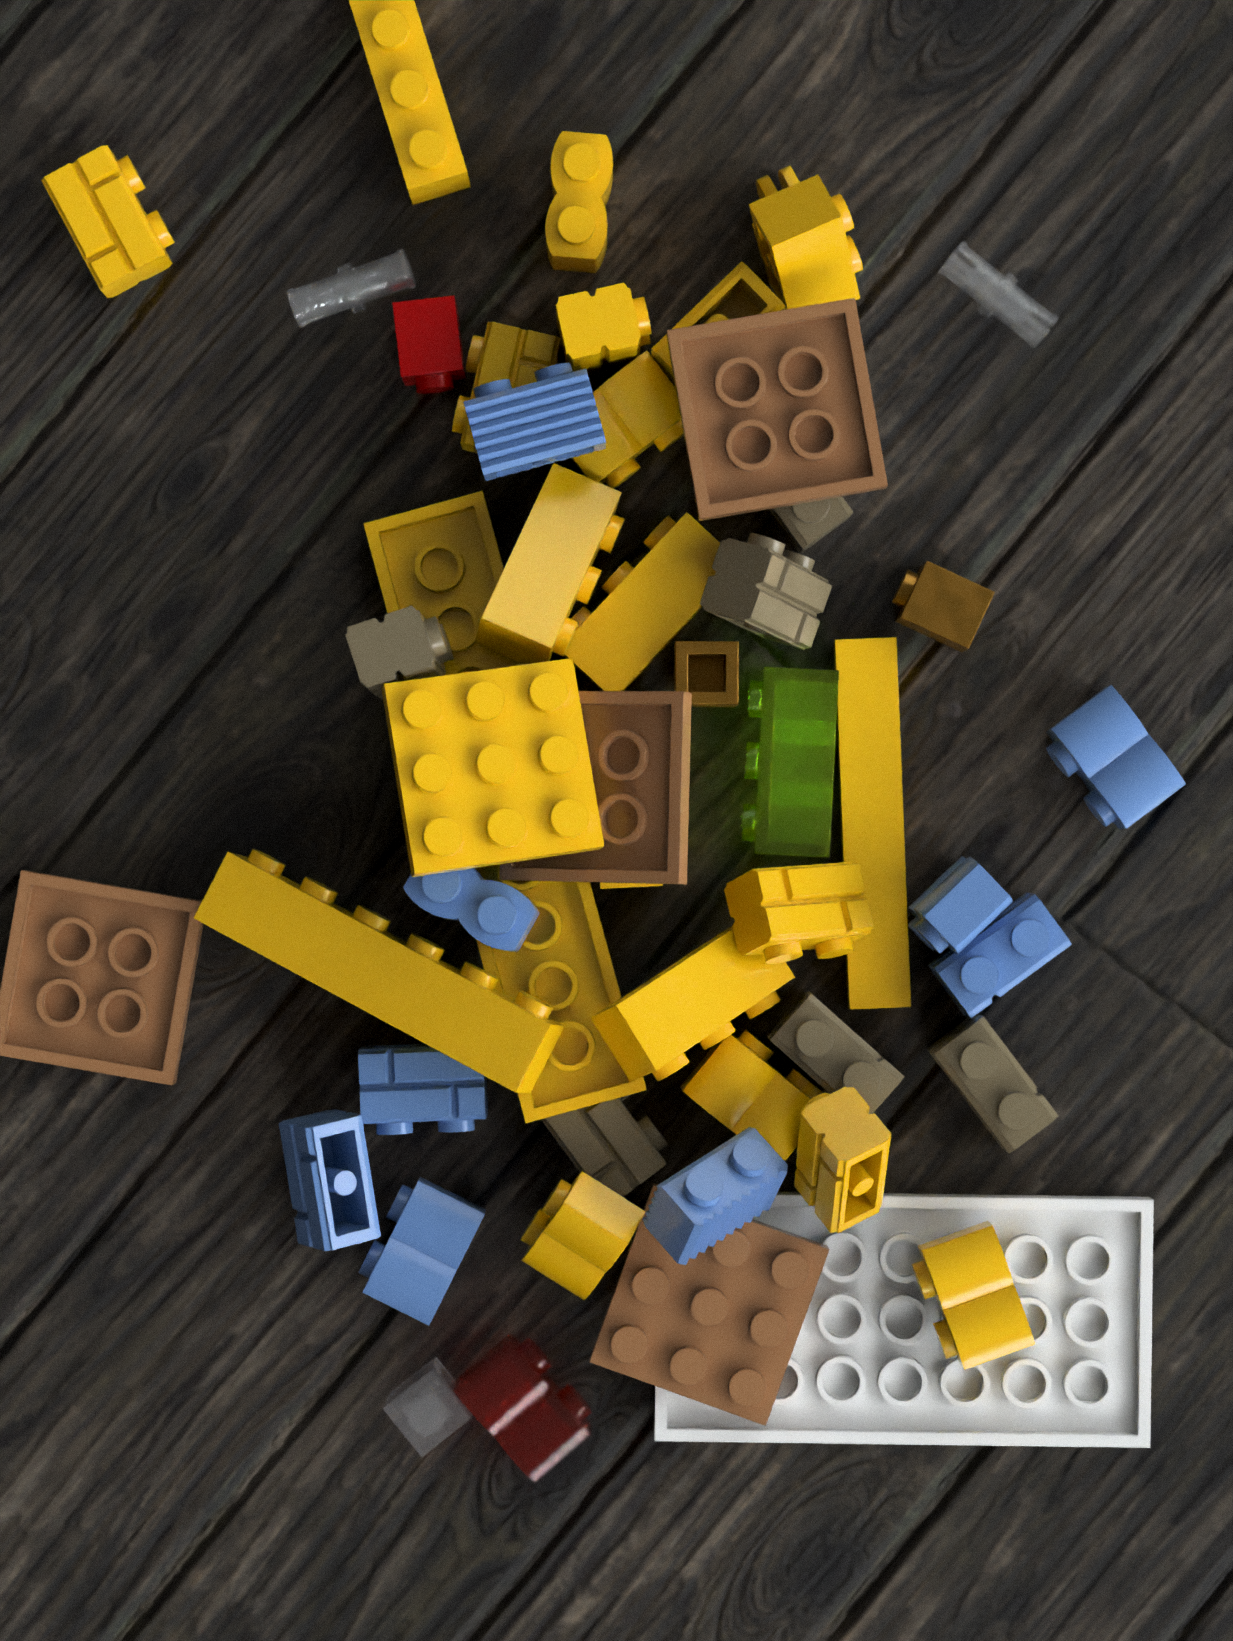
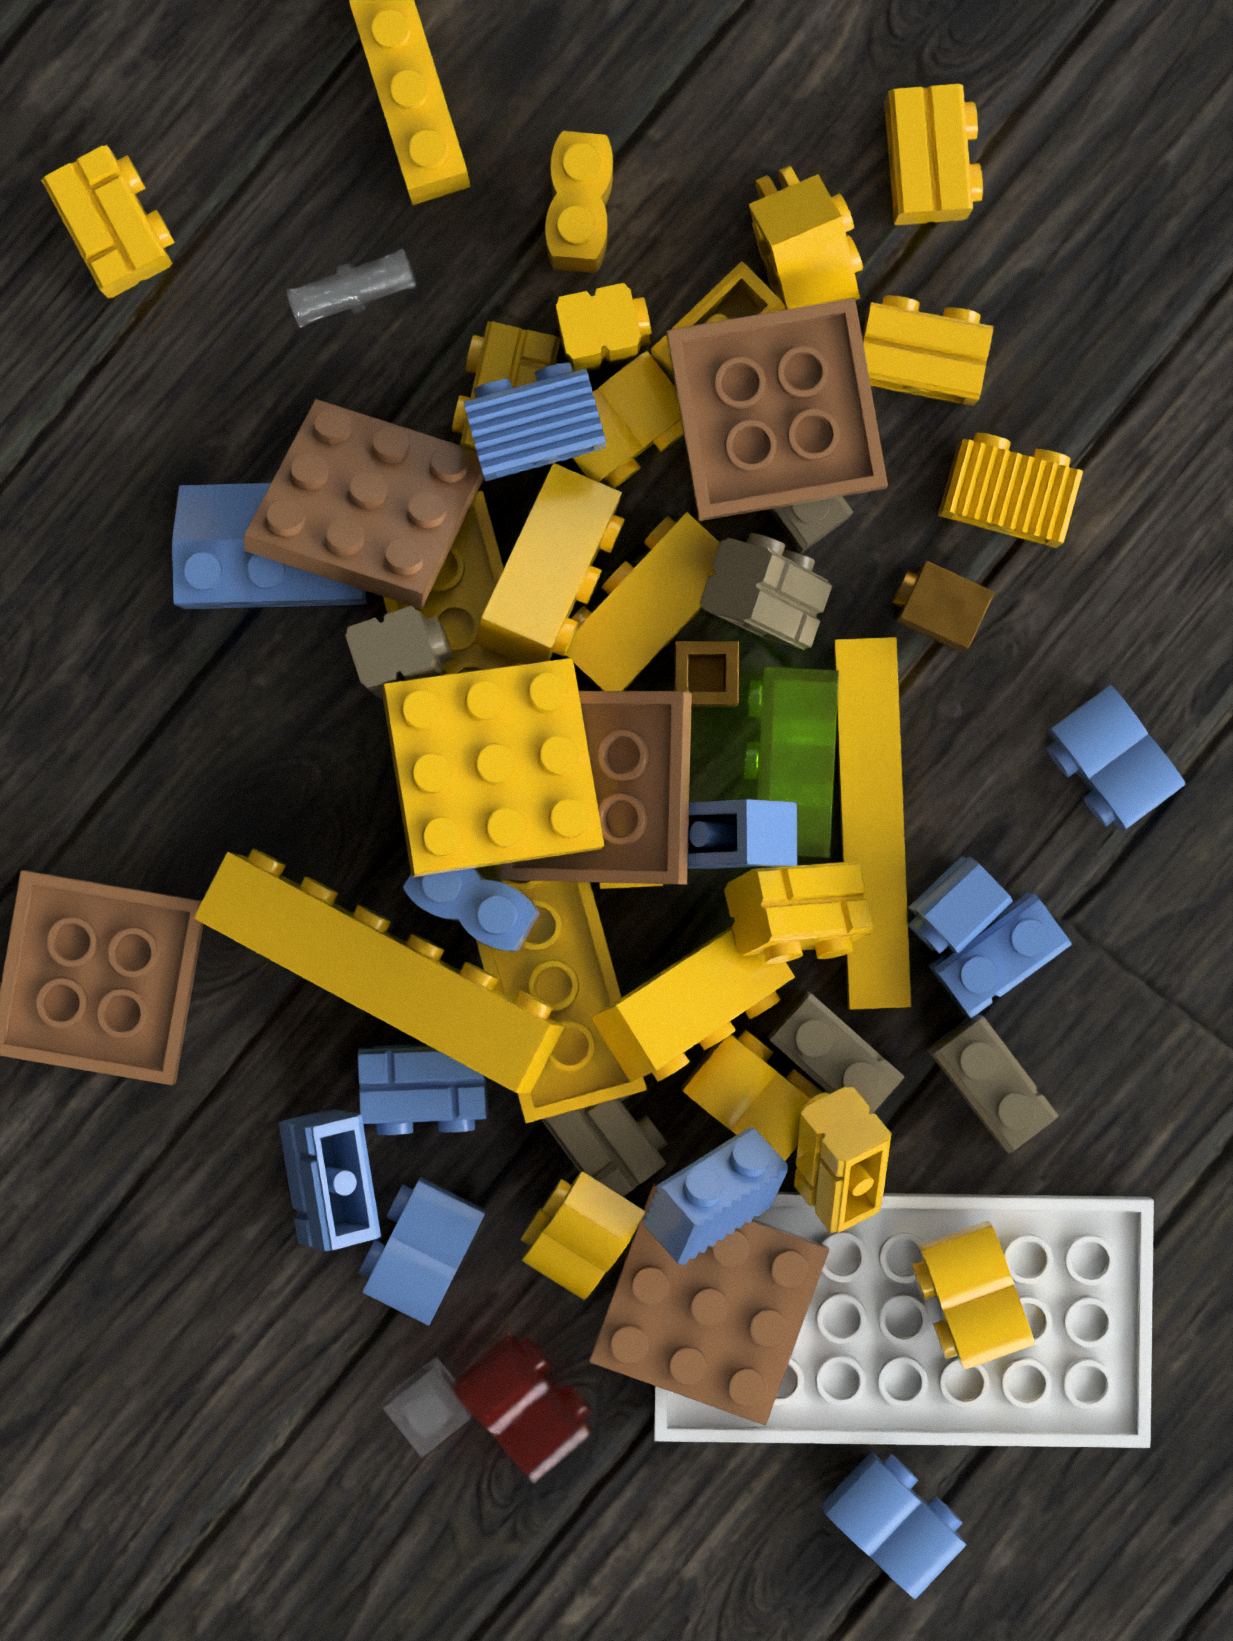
(218, 573): none -> medium blue slope
(366, 503): none -> medium nougat plate
(429, 343): red brick -> none
(742, 834): none -> medium blue brick
(894, 1523): none -> medium blue brick
(926, 351): none -> yellow brick
(931, 155): none -> yellow brick
(998, 294): clear pin -> none
(1011, 490): none -> yellow brick

